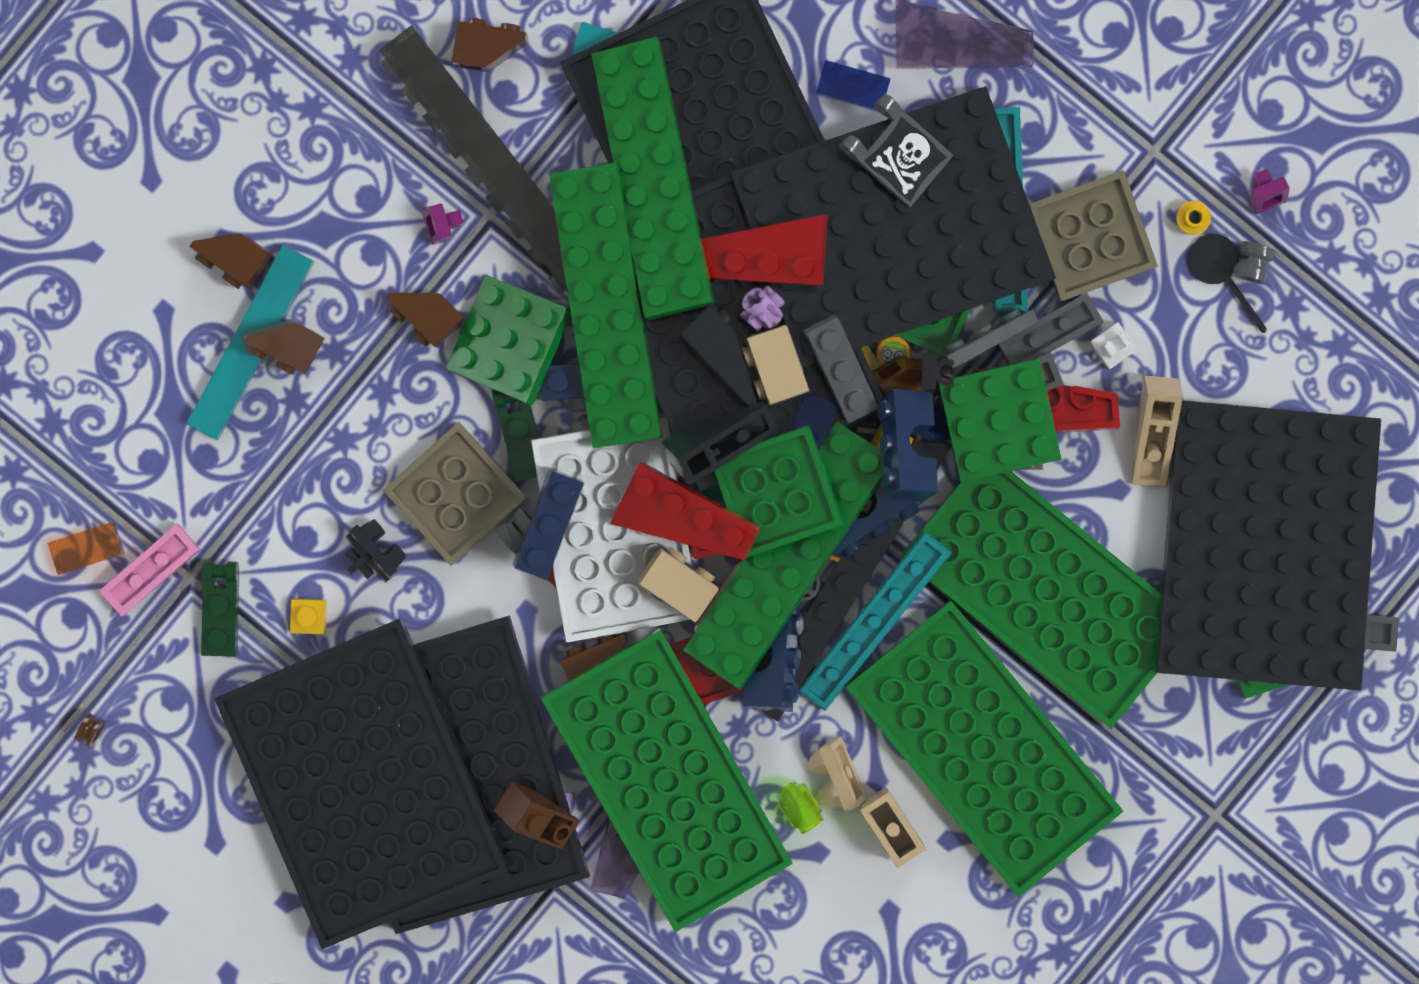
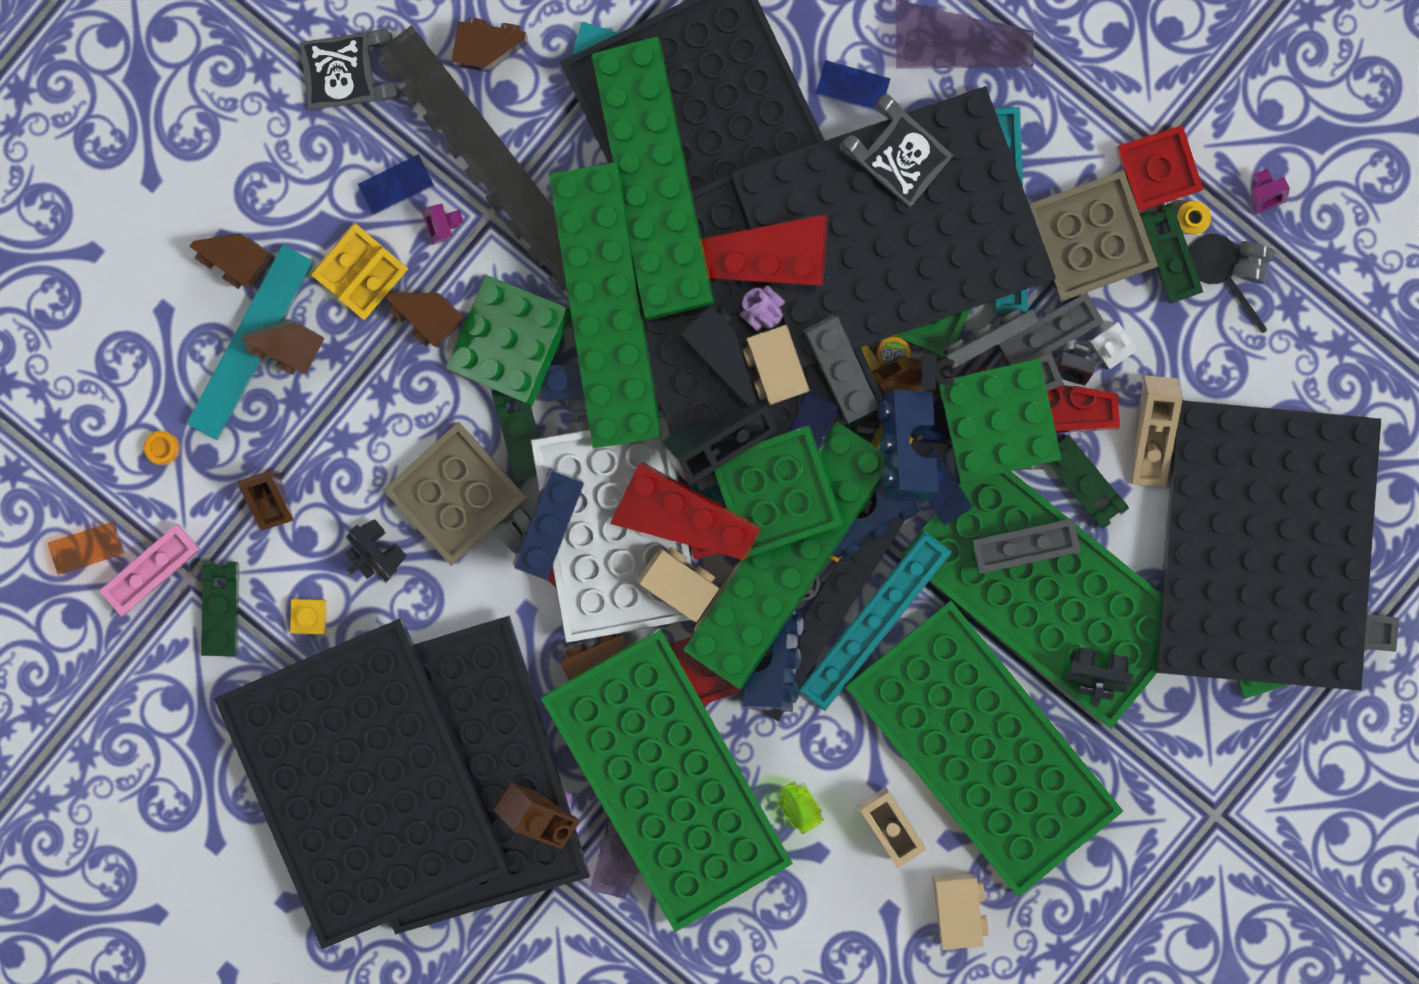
(89, 730): reddish brown bush -> none
(161, 447): none -> light orange tile
(266, 499): none -> reddish brown slope
(341, 70): none -> flag
(359, 271): none -> yellow slope
(396, 184): none -> clear blue tile
(845, 787): tan tile -> none
(950, 500): none -> clear blue tile
(959, 911): none -> tan brick
(1026, 545): none -> dark grey plate
(1075, 366): none -> black tile
(1086, 483): none -> dark green plate
(1098, 681): none -> black hips
(1160, 168): none -> red plate
(1172, 255): none -> dark green plate

